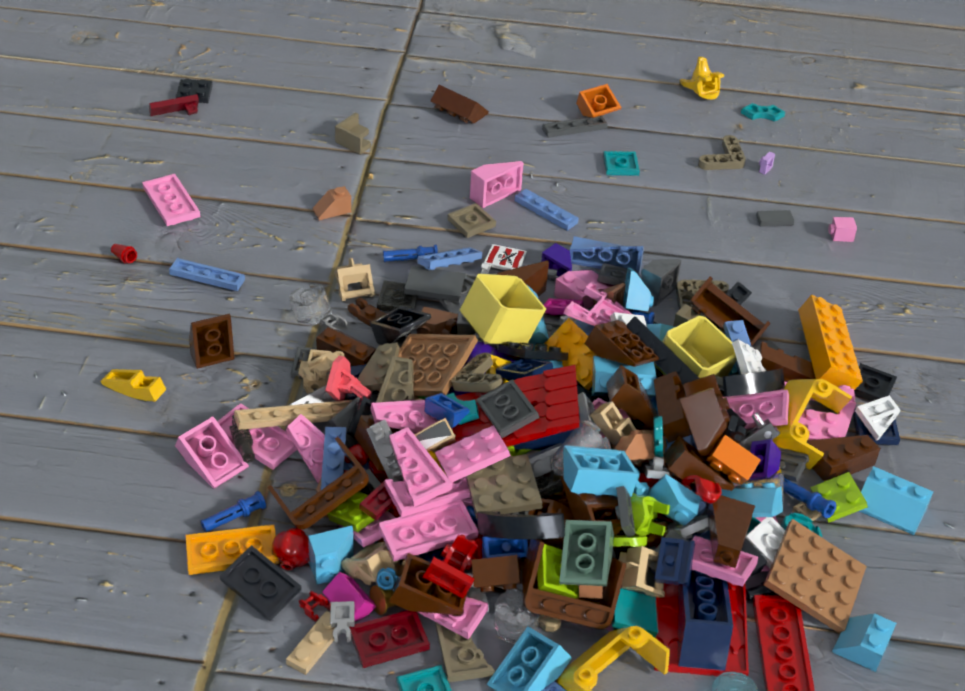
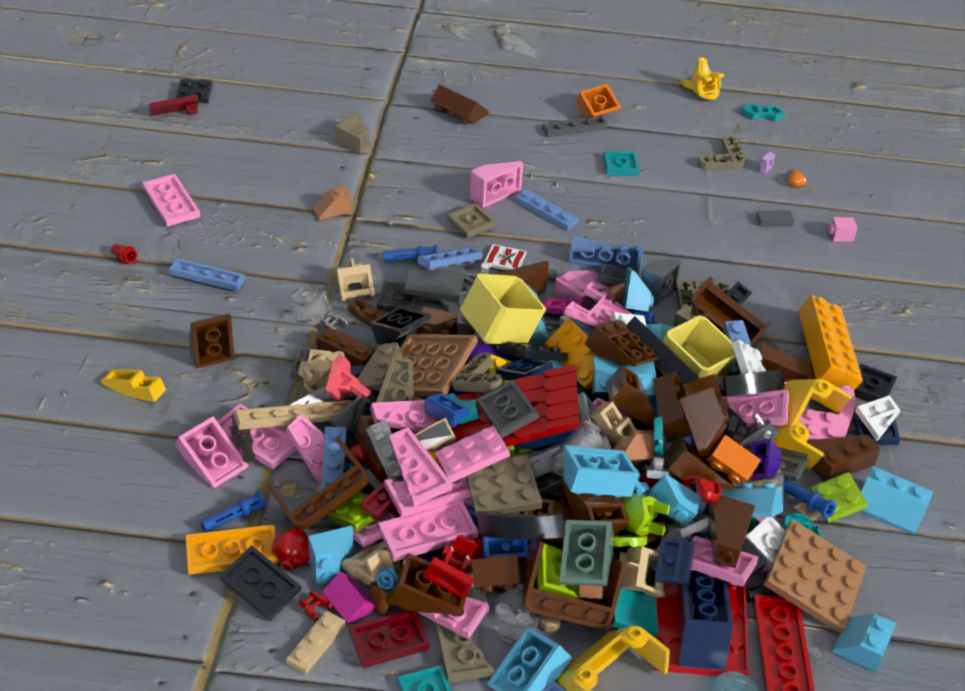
(342, 618): light grey plate -> none
(558, 259): dark purple slope -> none
(624, 511): dark grey plate -> none
(796, 179): none -> orange piece

